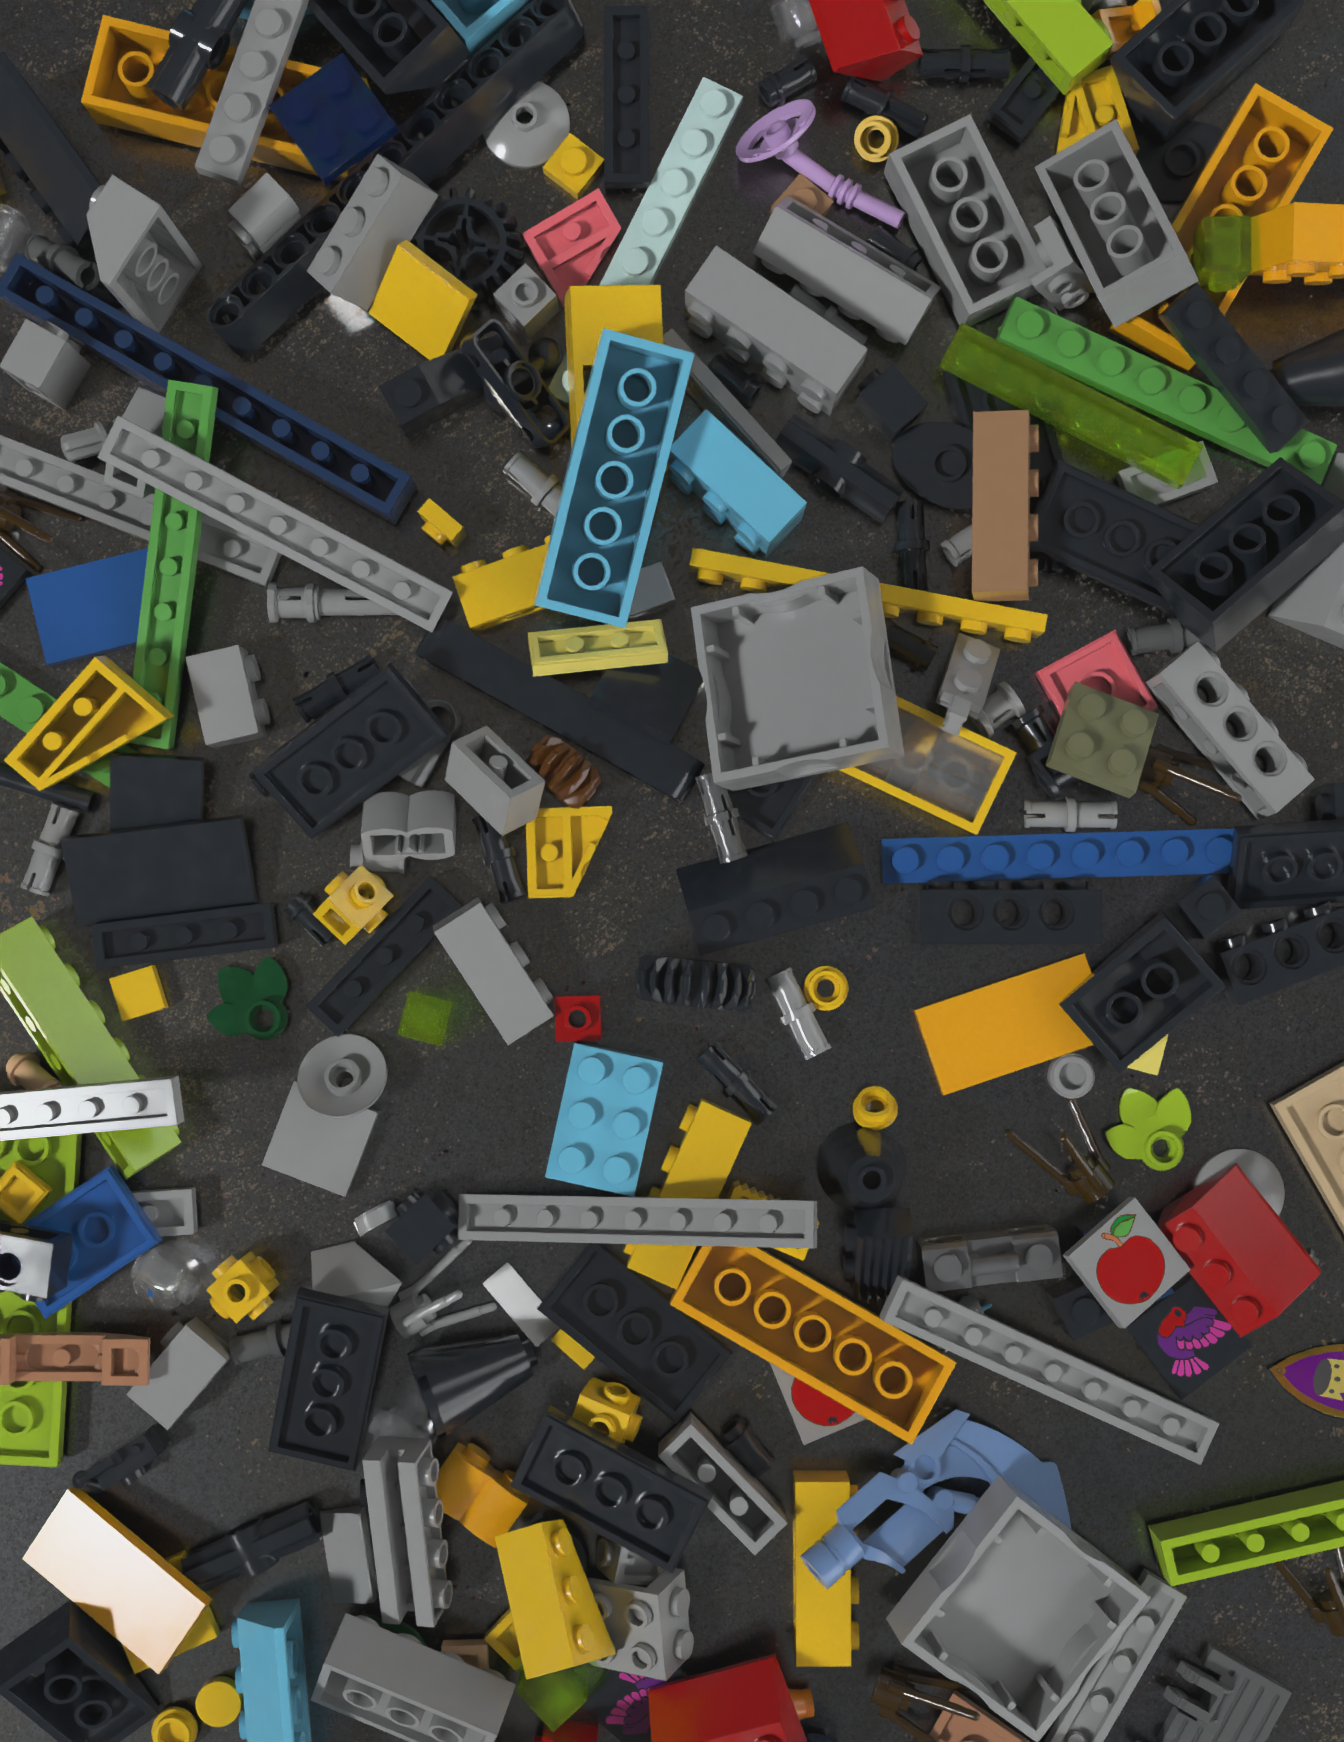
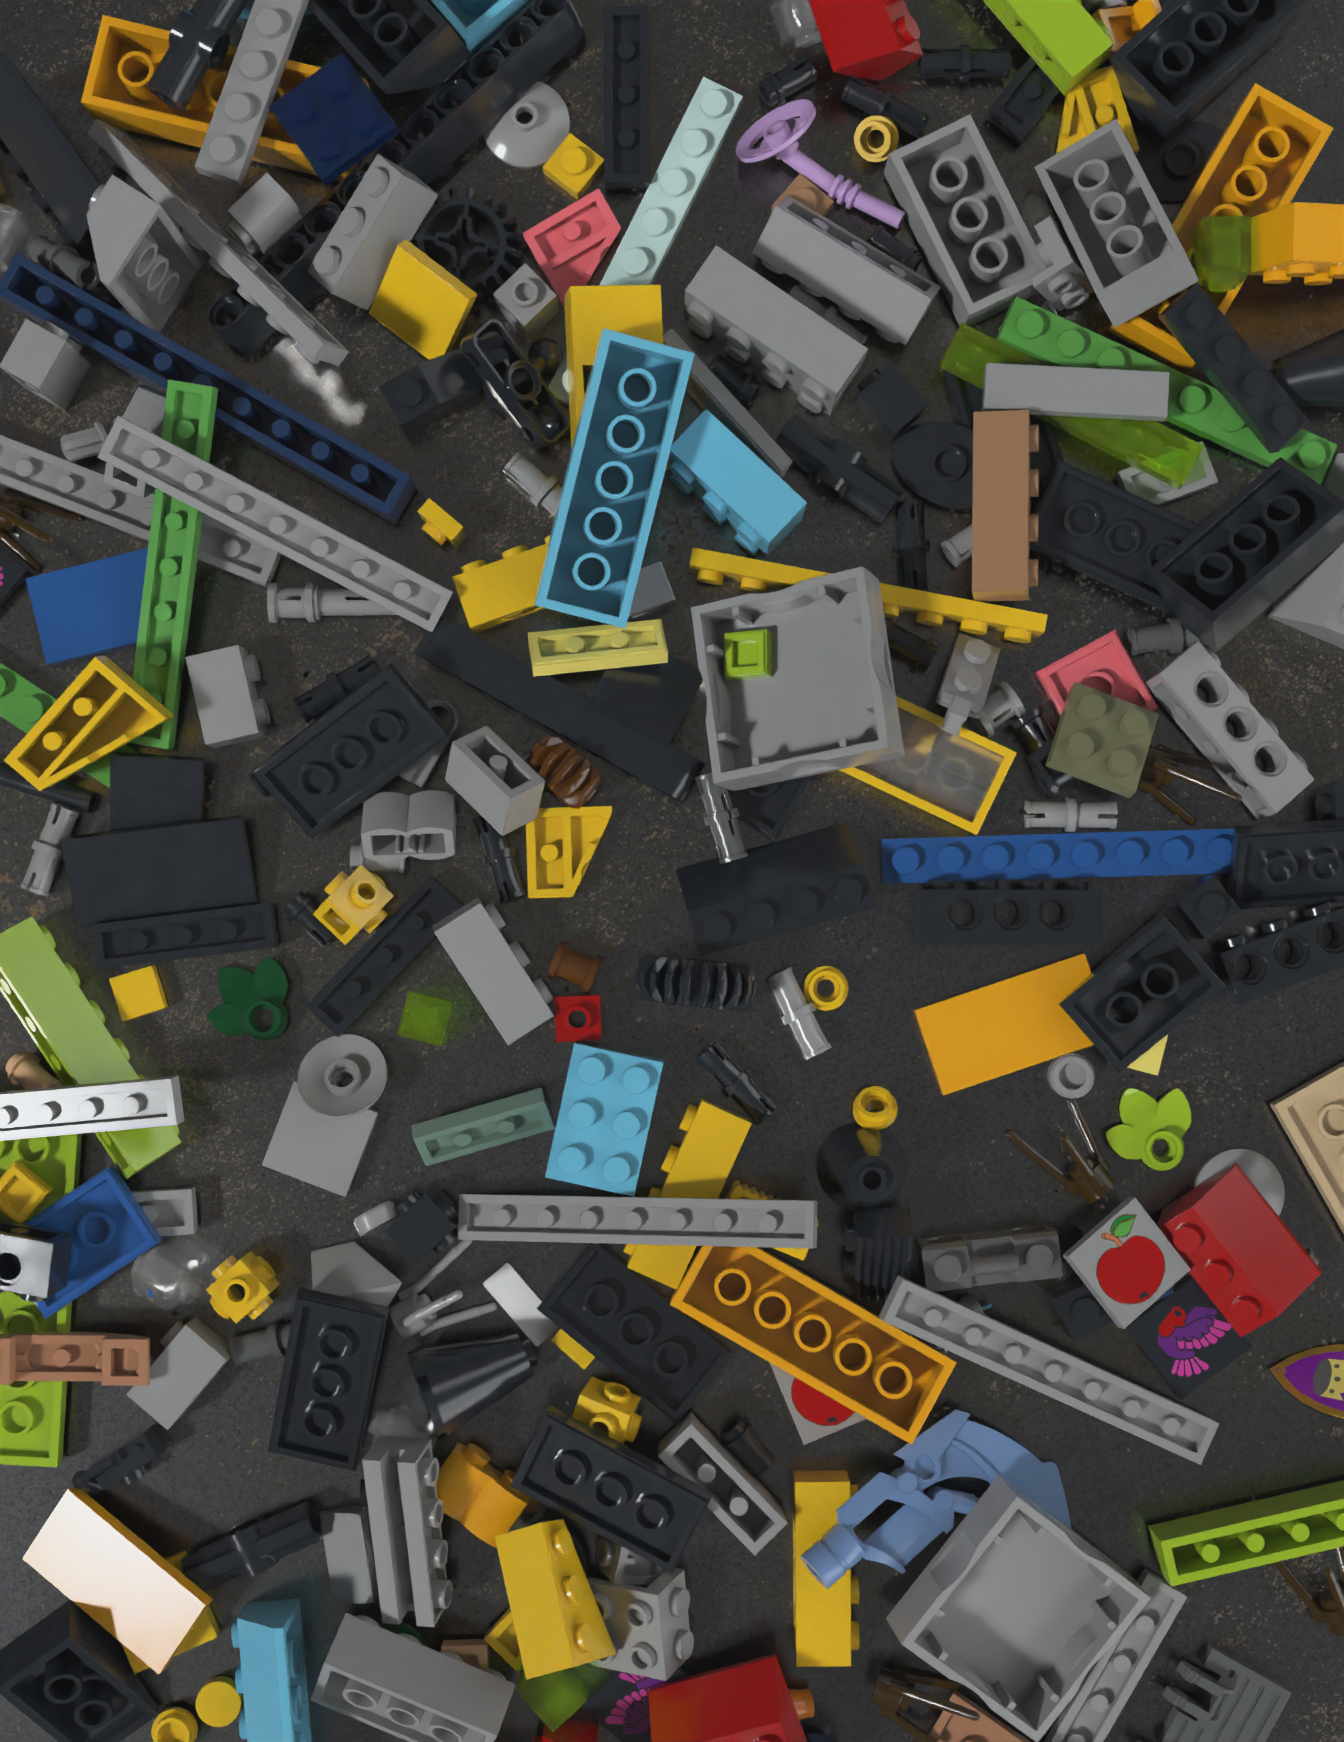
(226, 254): none -> light grey plate
(482, 1127): none -> sand green plate
(574, 967): none -> reddish brown bush
(748, 655): none -> lime tile
(1076, 391): none -> light grey tile

